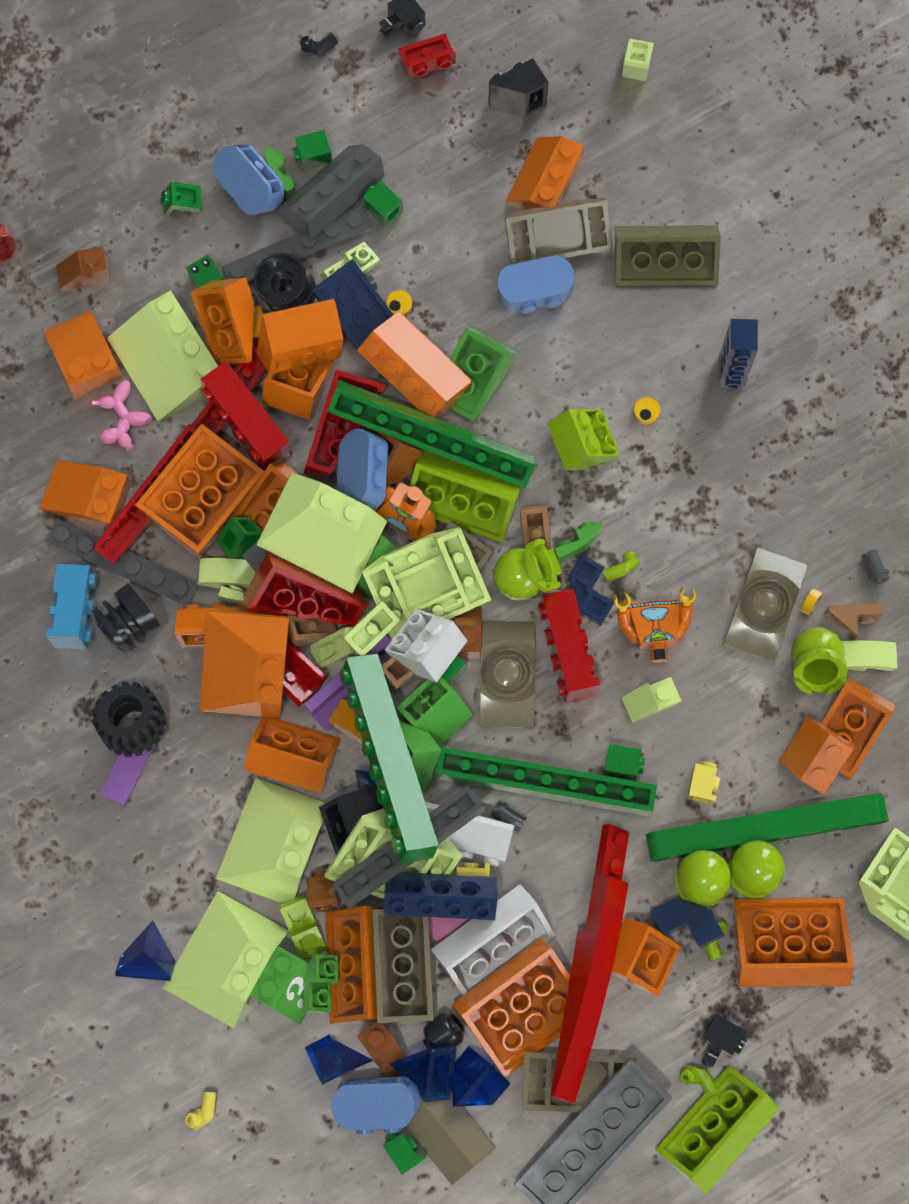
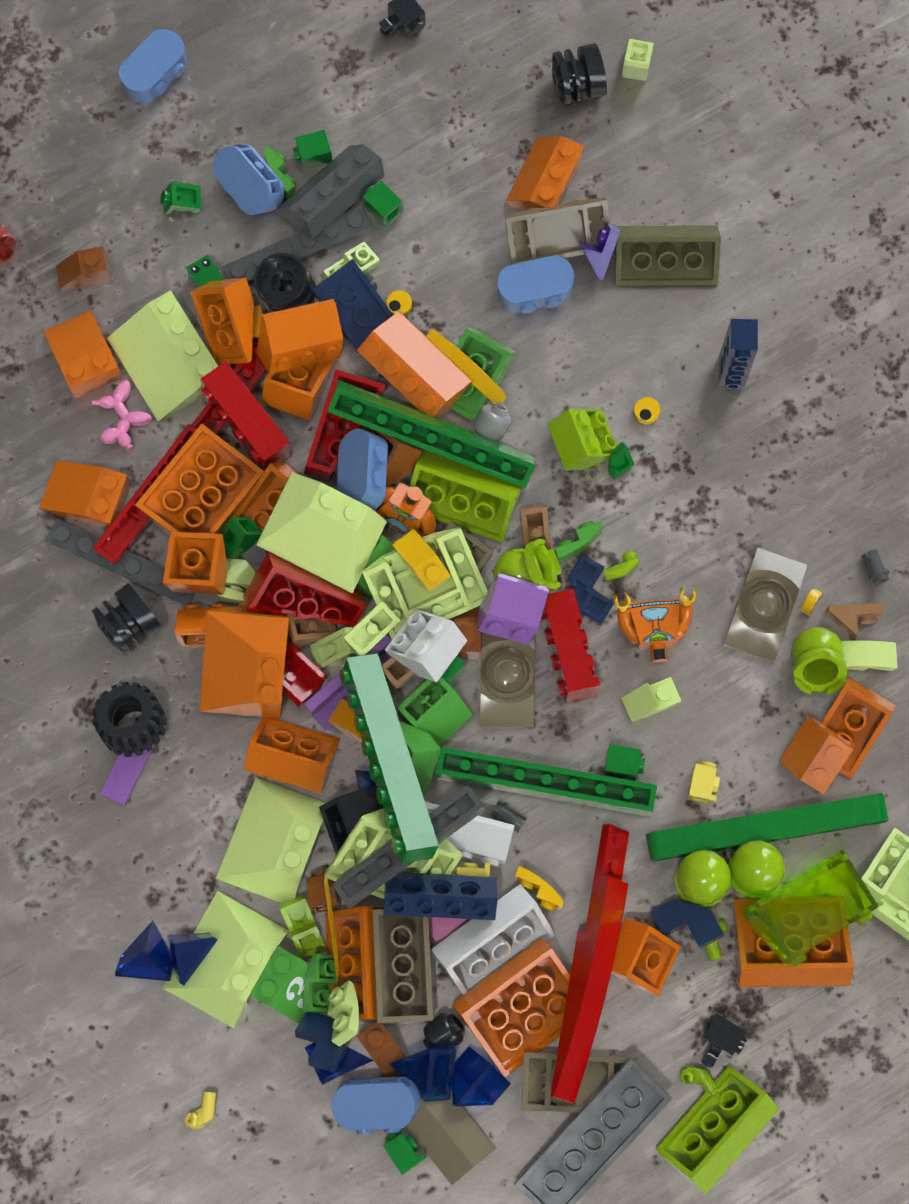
(72, 606): dark azure wedge -> none
(153, 66): none -> medium blue brick
(189, 952): none -> clear blue slope
(196, 563): none -> orange slope
(317, 48): black arm -> none
(319, 1030): none -> dark blue tile
(332, 928): none -> yellow sticker
(345, 1011): none -> yellowish green slope
(421, 560): none -> yellow slope
(427, 56): red bracket -> none
(469, 367): none -> yellow sticker
(492, 421): none -> light grey head
(512, 609): none -> medium lavender slope
(519, 89): black slope -> none
(547, 896): none -> yellow slope
(574, 74): none -> black wheel
(600, 255): none -> slope
(619, 461): none -> green tile
(811, 908): none -> clear neon green windscreen

